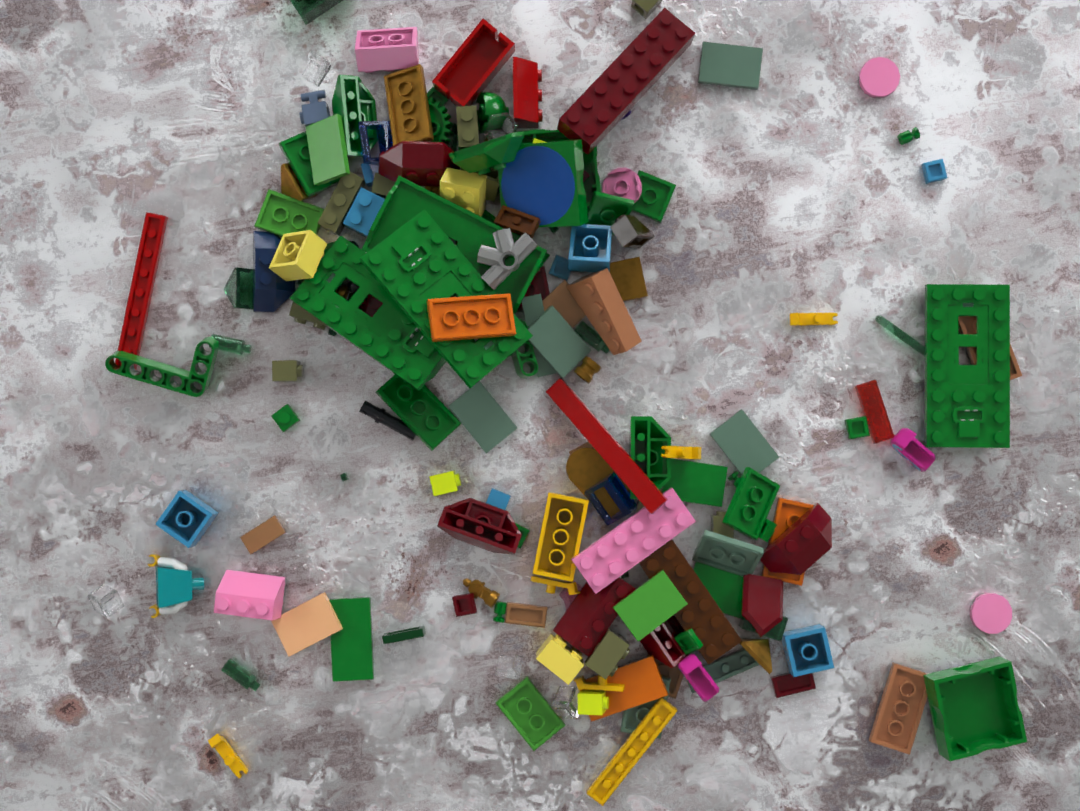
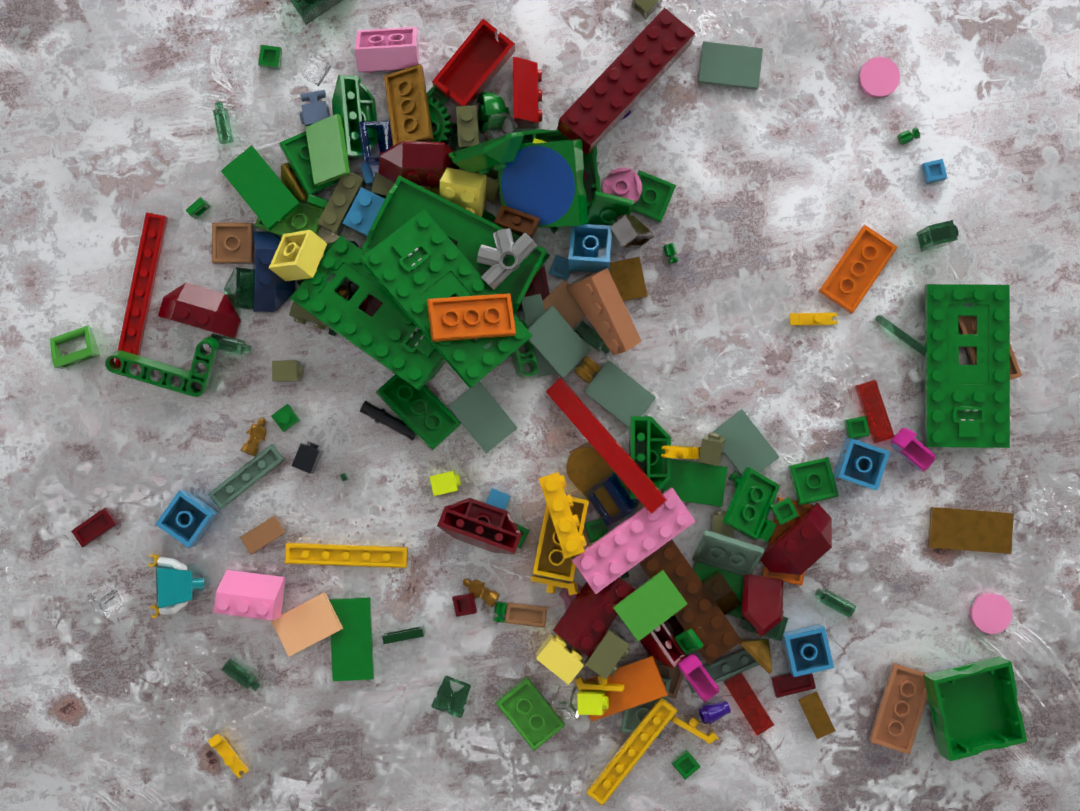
(76, 357): none -> bright green tile
(94, 527): none -> dark red tile
(198, 208): none -> green tile
(201, 309): none -> dark red wedge
(222, 124): none -> clear green cylinder
(232, 243): none -> medium nougat tile
(246, 476): none -> sand green tile
(255, 433): none -> pearl gold piece
(260, 188): none -> green tile
(270, 56): none -> green plate
(307, 457): none -> black brick
(317, 201): none -> green tile
(346, 555): none -> yellow tile
(451, 701): none -> clear green piece
(561, 514): none -> yellow brick
(596, 529): none -> green tile
(619, 393): none -> sand green tile
(670, 251): none -> green piece
(685, 764): none -> green tile
(692, 727): none -> yellow piece
(712, 449): none -> olive brick
(712, 712): none -> dark purple cone
(721, 592): none -> dark brown slope
(748, 703): none -> clear red plate
(784, 511): none -> green plate
(813, 481): none -> green tile
(816, 715): none -> pearl gold slope
(836, 602): none -> clear green cylinder
(857, 269): none -> orange tile
(861, 464): none -> dark azure brick
(937, 235): none -> clear green brick
(970, 530): none -> pearl gold tile

